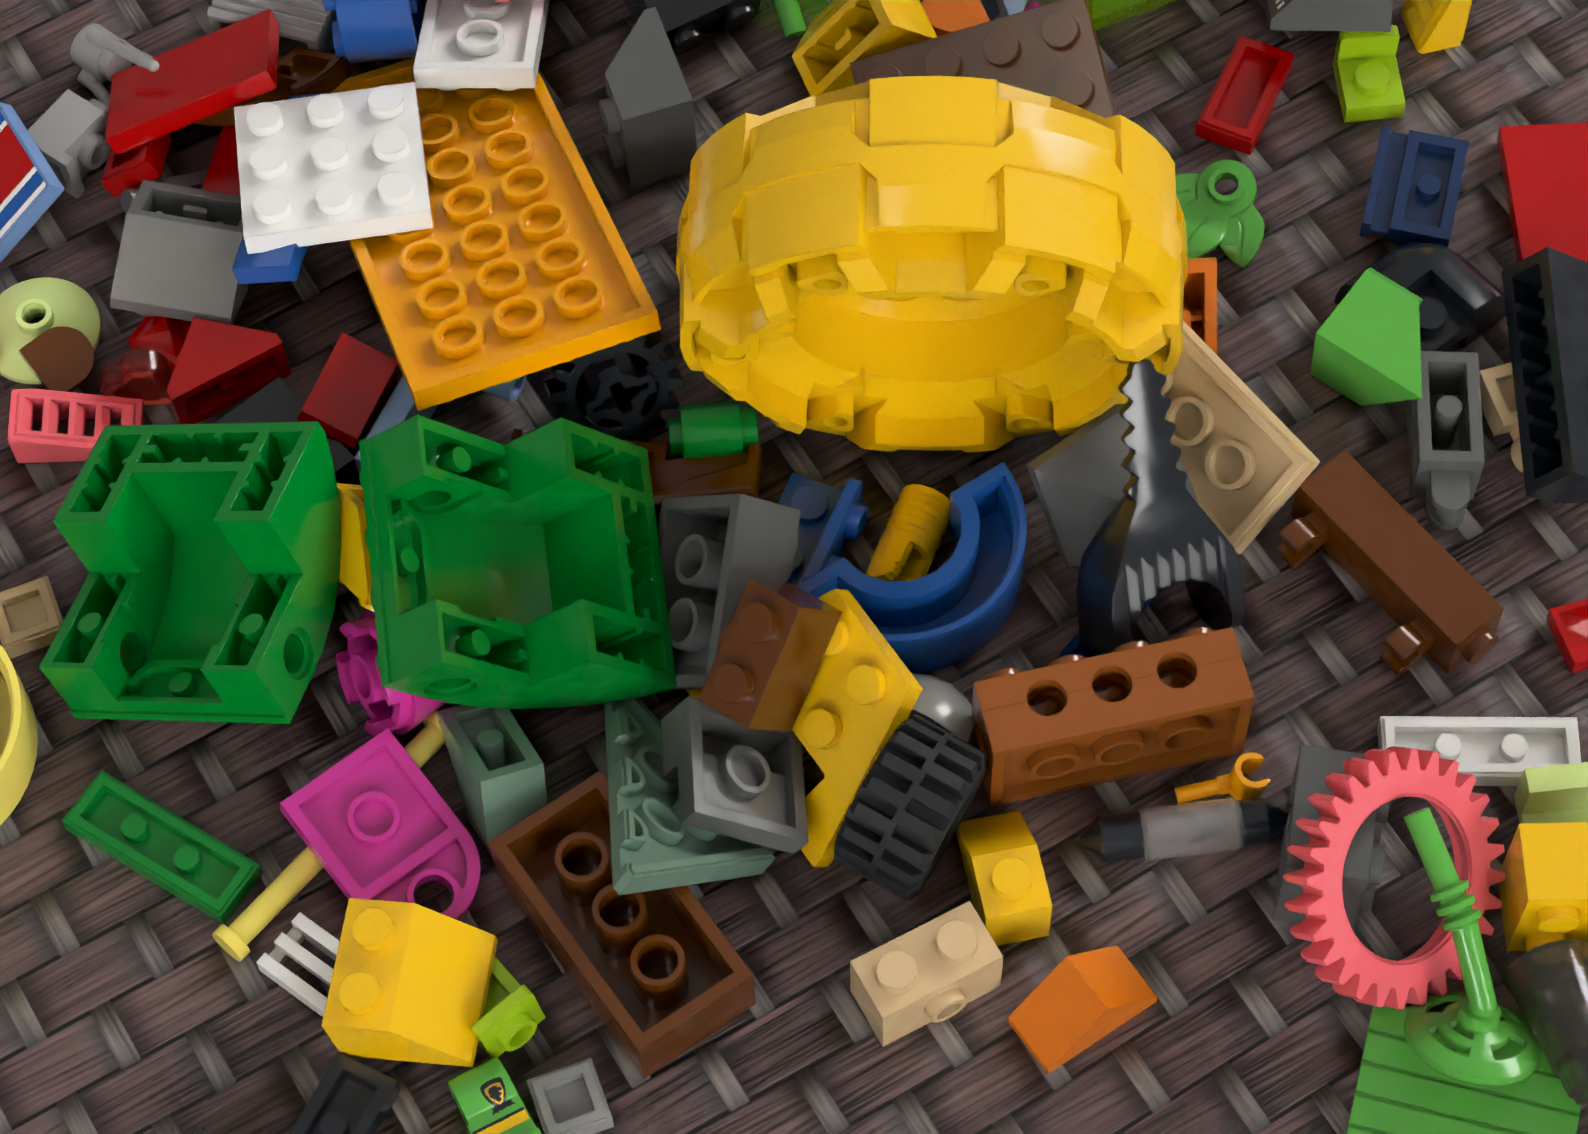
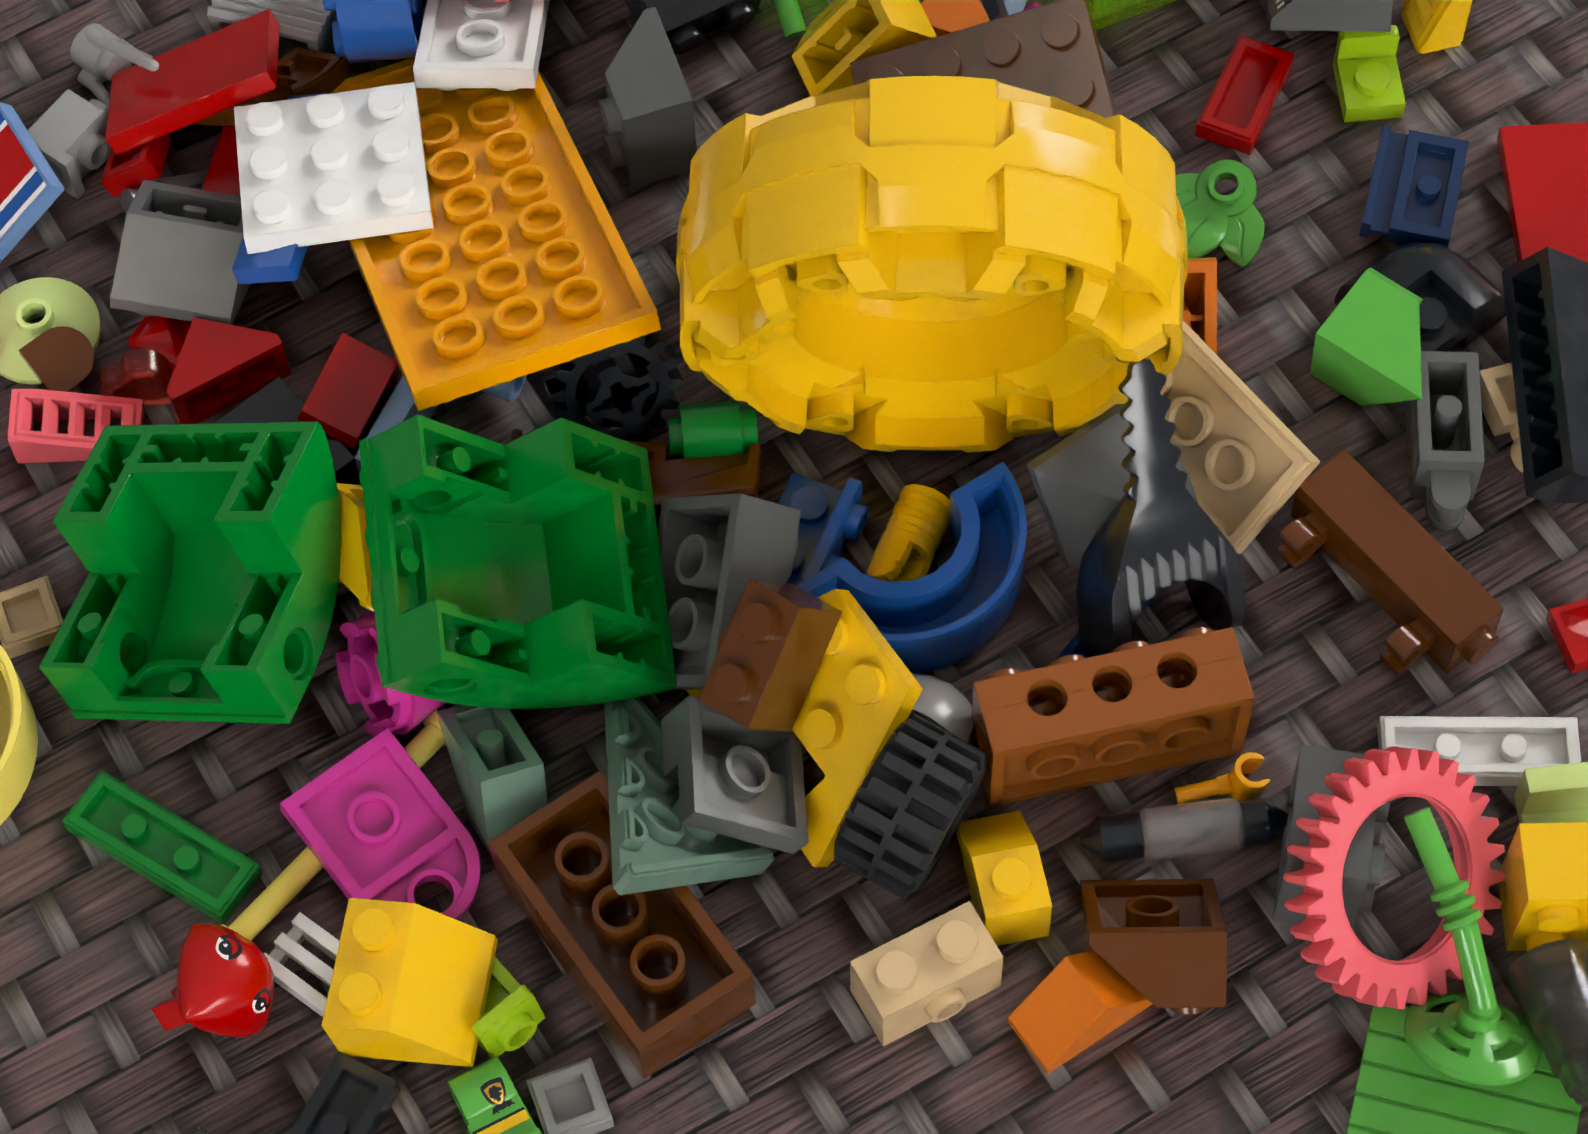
(221, 984): none -> red piece
(1161, 938): none -> reddish brown slope

